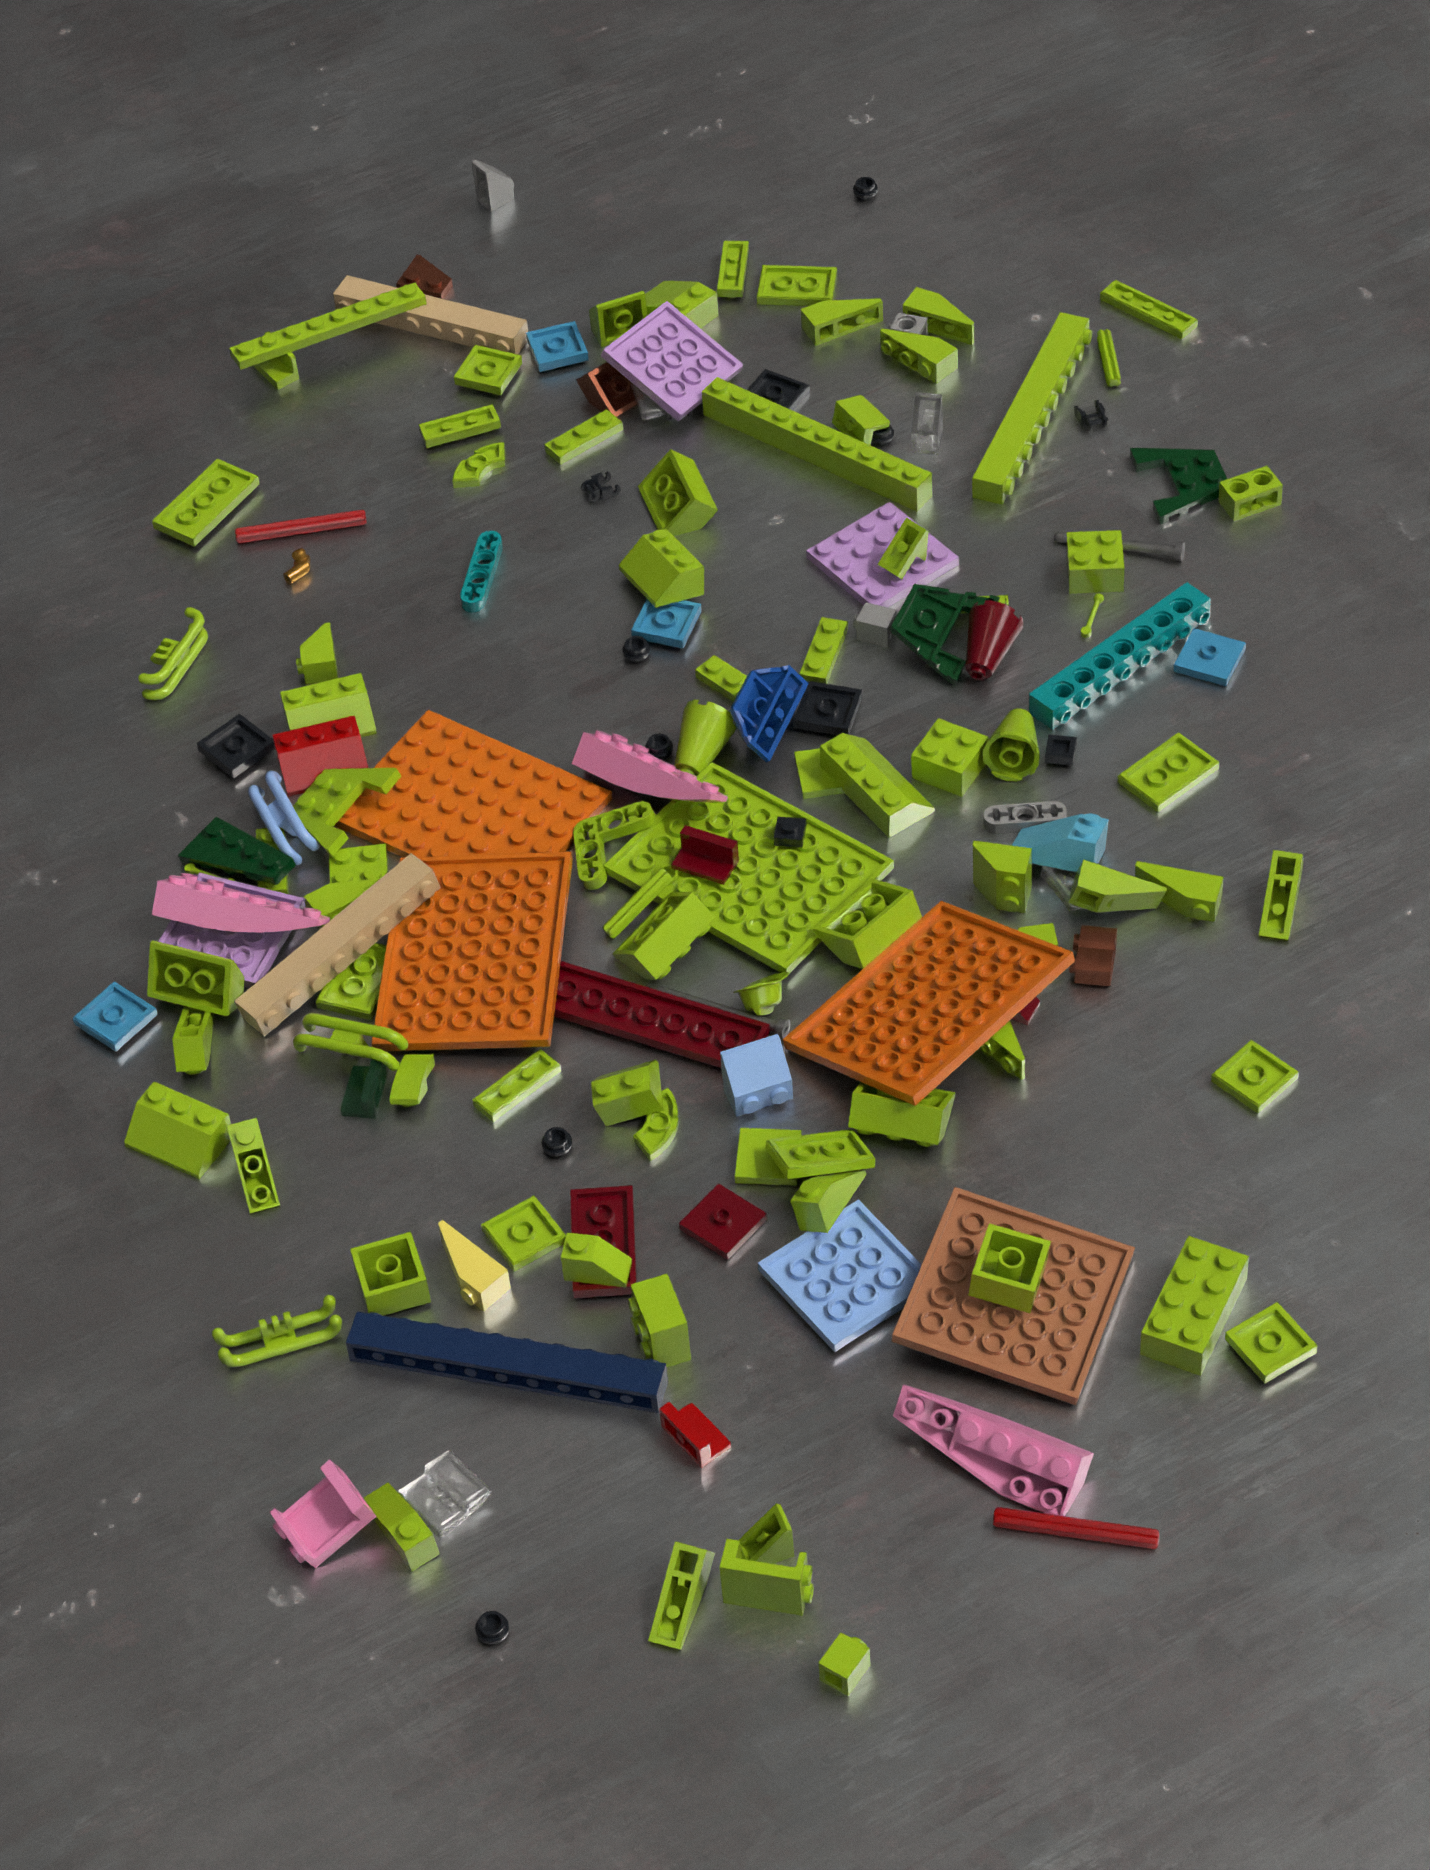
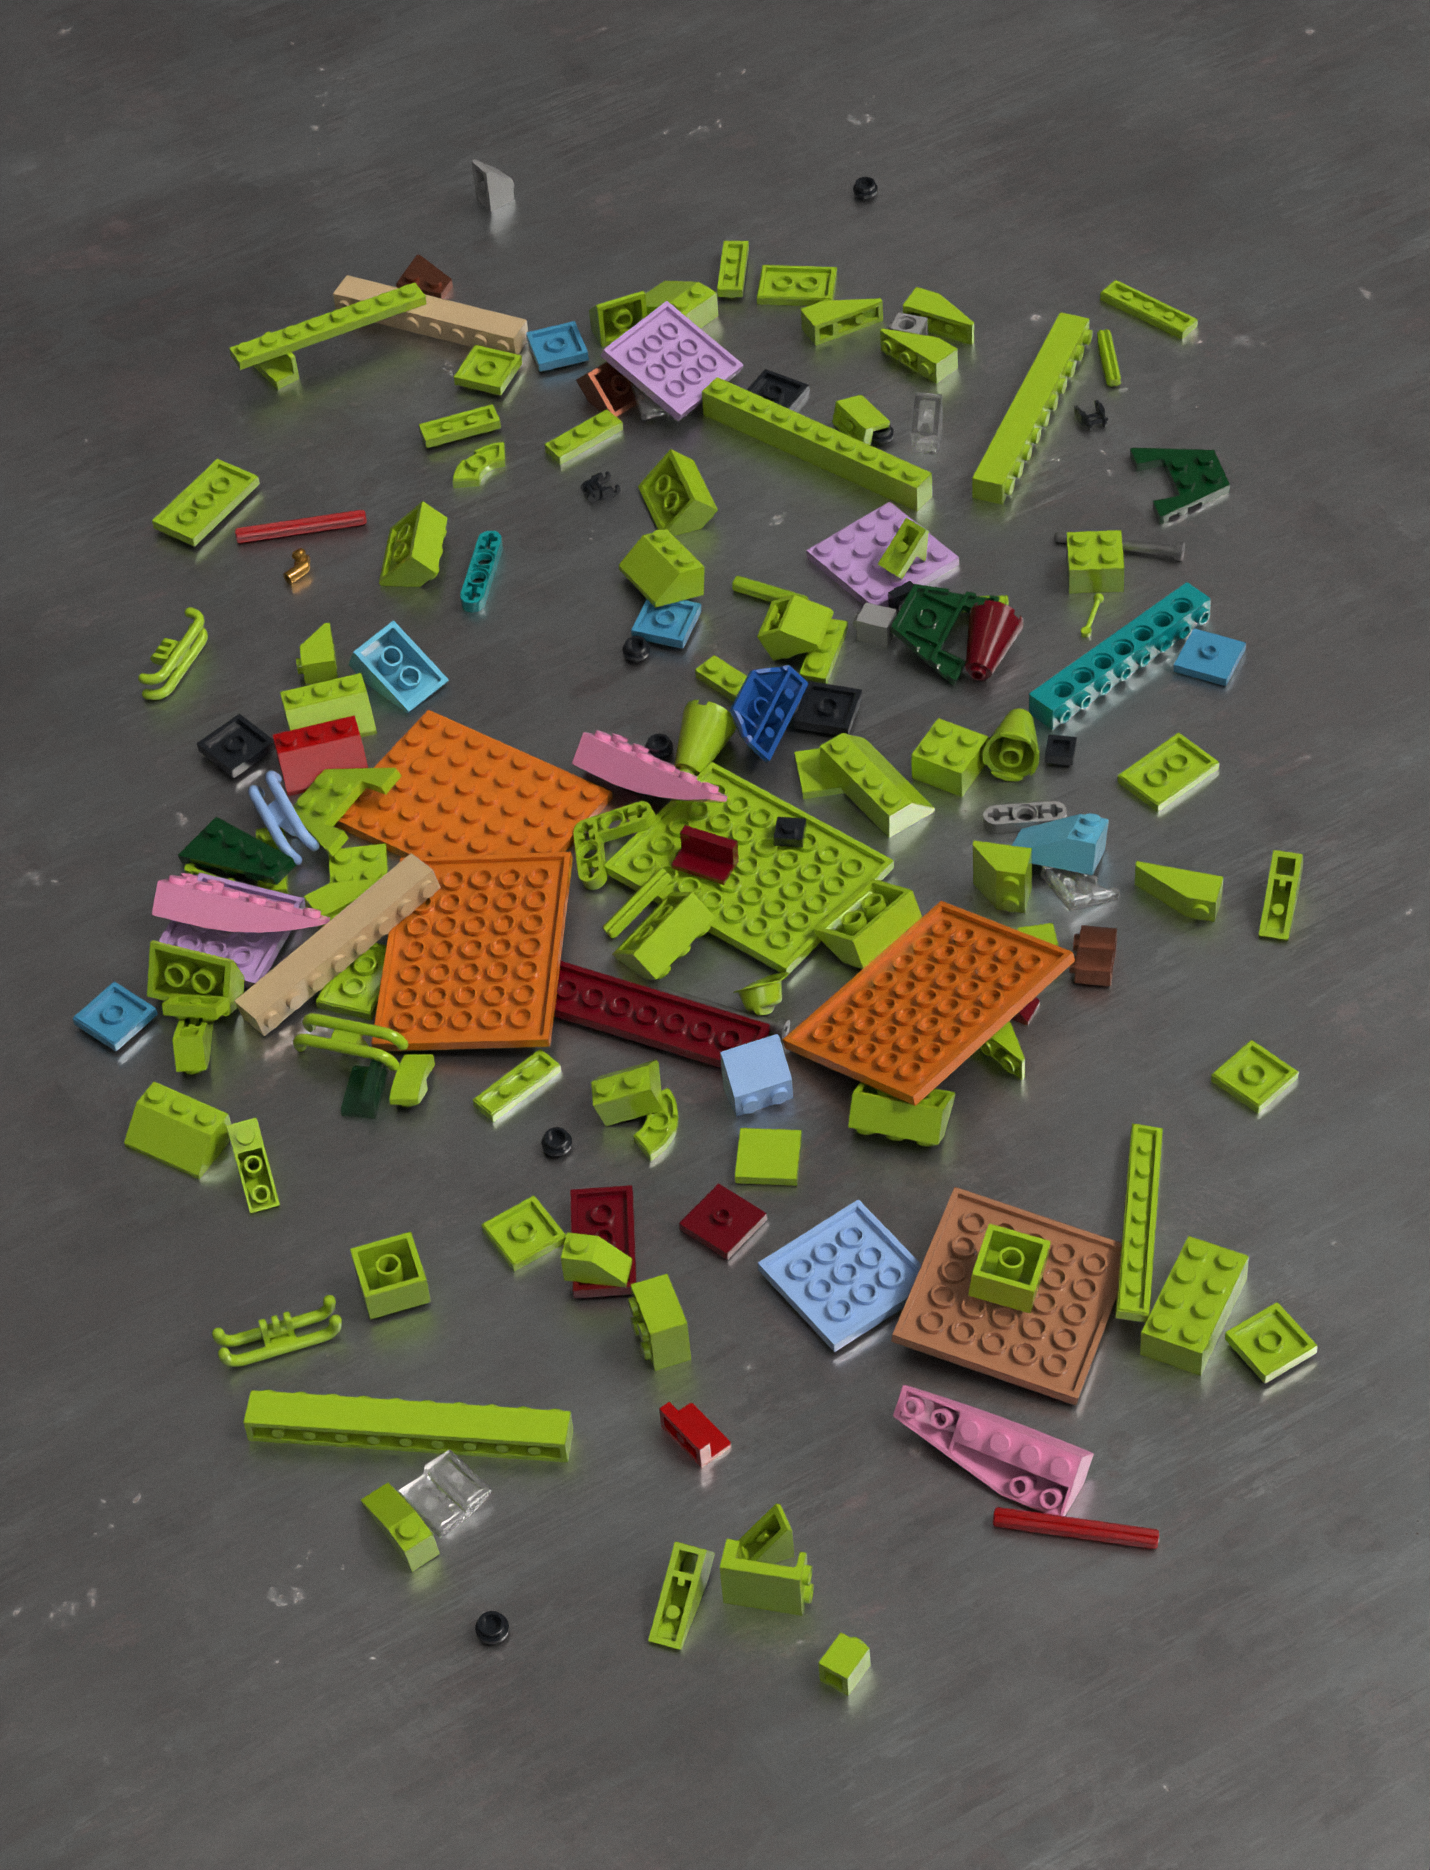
(197, 1006): none -> lime plate
(323, 1517): bright pink panel -> none
(397, 668): none -> medium azure slope
(409, 1425): none -> lime brick
(414, 548): none -> lime slope
(477, 1273): light yellow slope -> none
(507, 1362): dark blue brick -> none
(761, 590): none -> lime axle
(793, 627): none -> lime slope
(820, 1154): lime tile -> none
(824, 1198): lime slope -> none
(898, 595): none -> black plate
(1110, 890): lime slope -> none
(1139, 1223): none -> lime tile
(1250, 493): lime brick -> none

